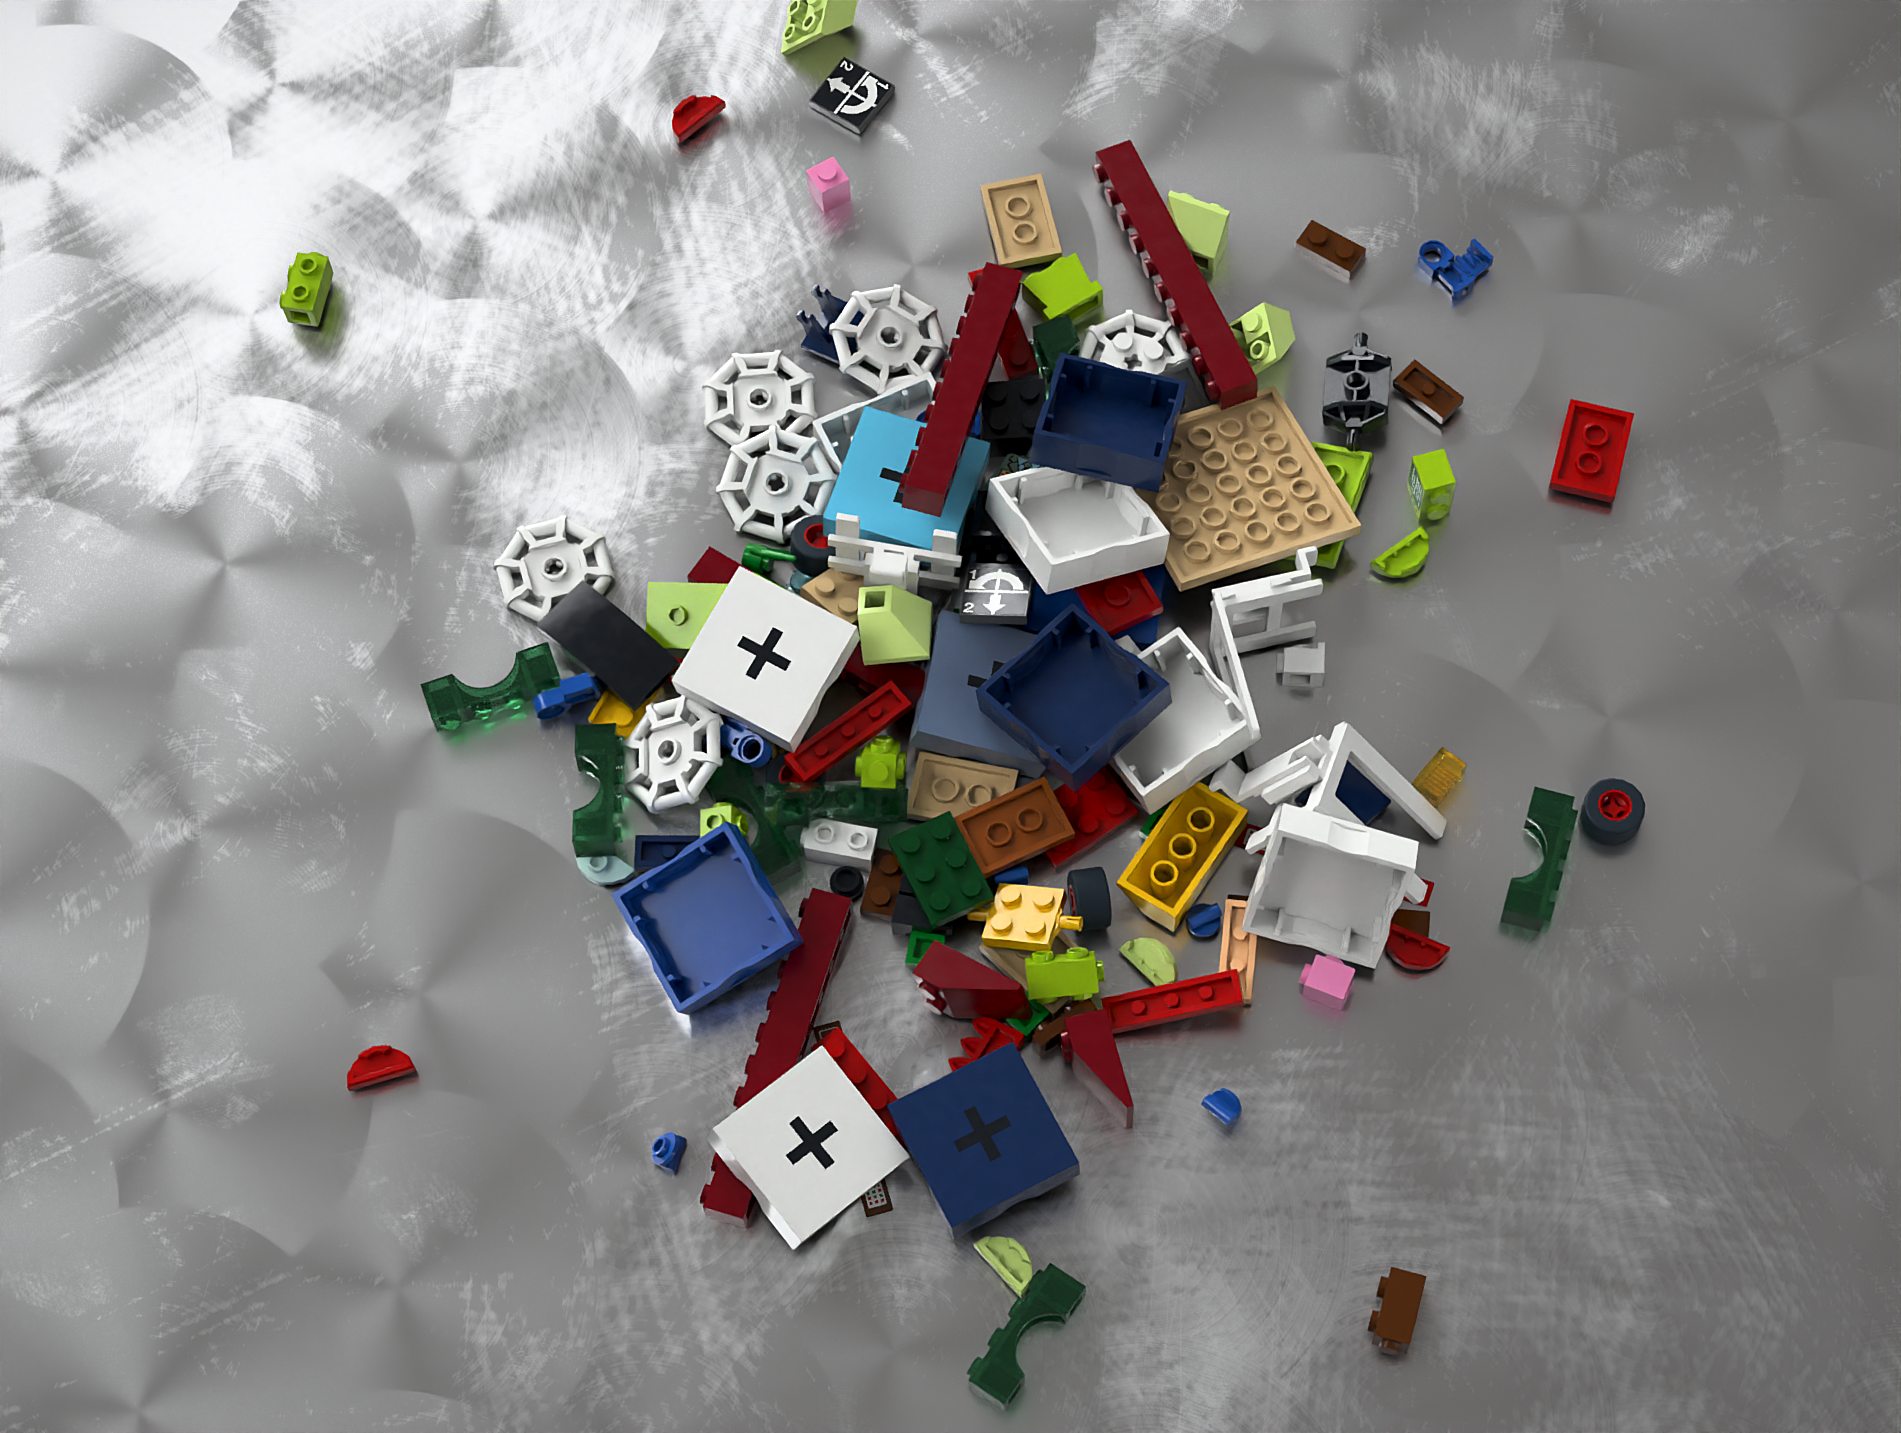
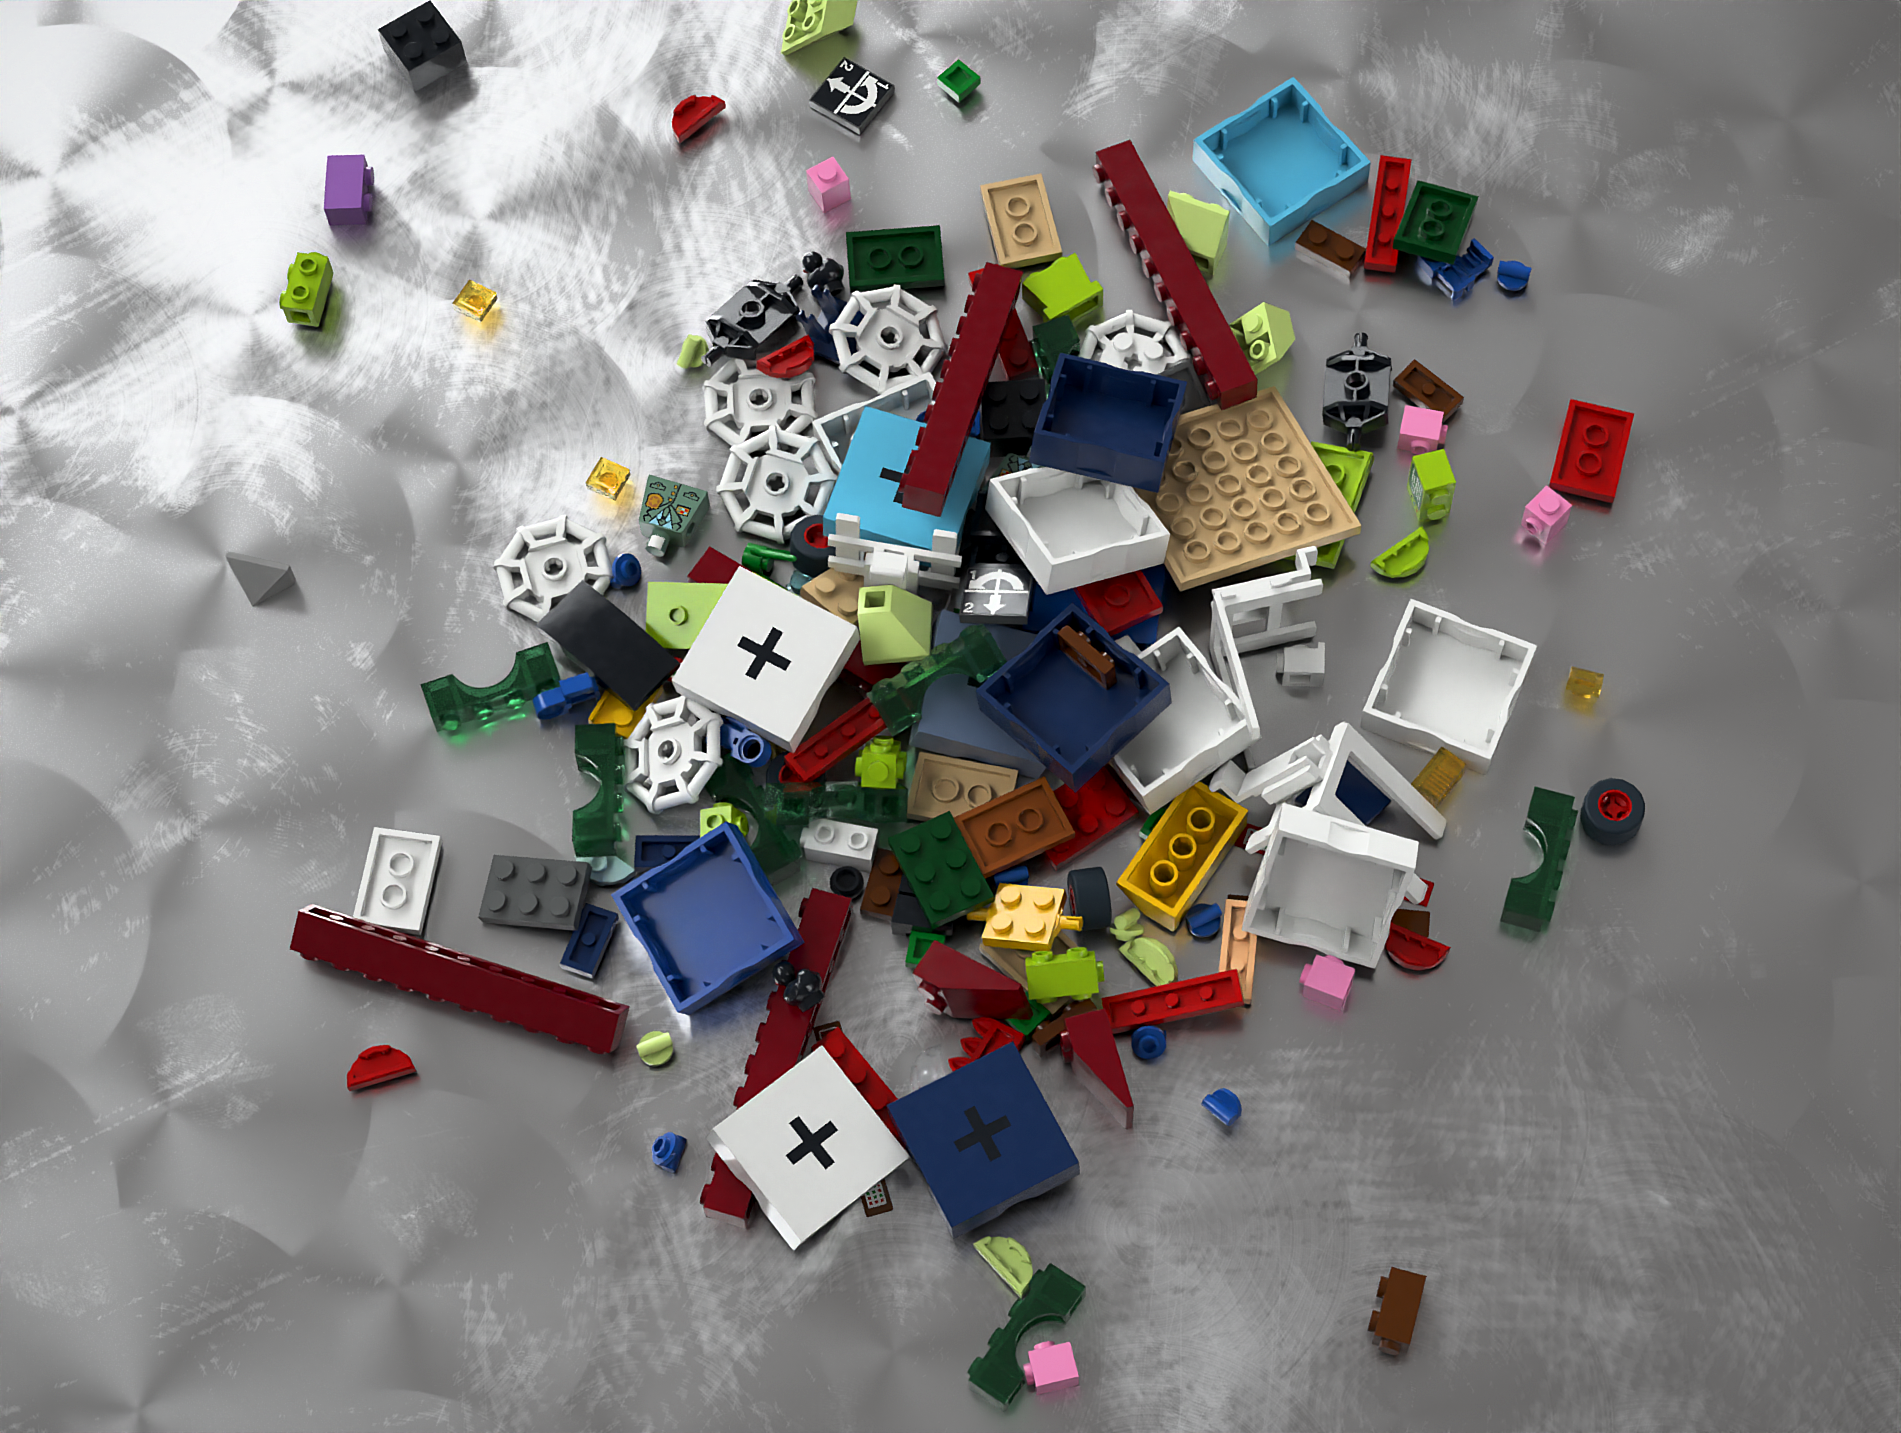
(259, 576): none -> light grey slope
(347, 189): none -> medium lavender brick
(398, 879): none -> white plate
(422, 45): none -> black brick
(459, 978): none -> dark red brick
(475, 301): none -> clear yellow plate
(535, 892): none -> dark grey plate
(590, 941): none -> dark blue plate
(608, 478): none -> clear yellow plate
(625, 570): none -> blue plate
(655, 1048): none -> yellowish green plate
(670, 513): none -> sand green torso
(692, 350): none -> yellowish green plate
(740, 334): none -> black plate
(789, 360): none -> red plate
(799, 991): none -> black animal
(824, 273): none -> black animal
(895, 256): none -> dark green plate
(900, 698): none -> clear green arch
(958, 80): none -> green plate
(1051, 1367): none -> bright pink brick
(1080, 650): none -> reddish brown plate
(1126, 925): none -> yellowish green plate
(1148, 1042): none -> blue plate
(1281, 161): none -> medium azure tile
(1387, 213): none -> red plate
(1421, 430): none -> bright pink brick
(1435, 222): none -> dark green plate
(1448, 686): none -> white tile
(1513, 275): none -> blue plate
(1546, 514): none -> bright pink brick
(1584, 682): none -> clear yellow plate

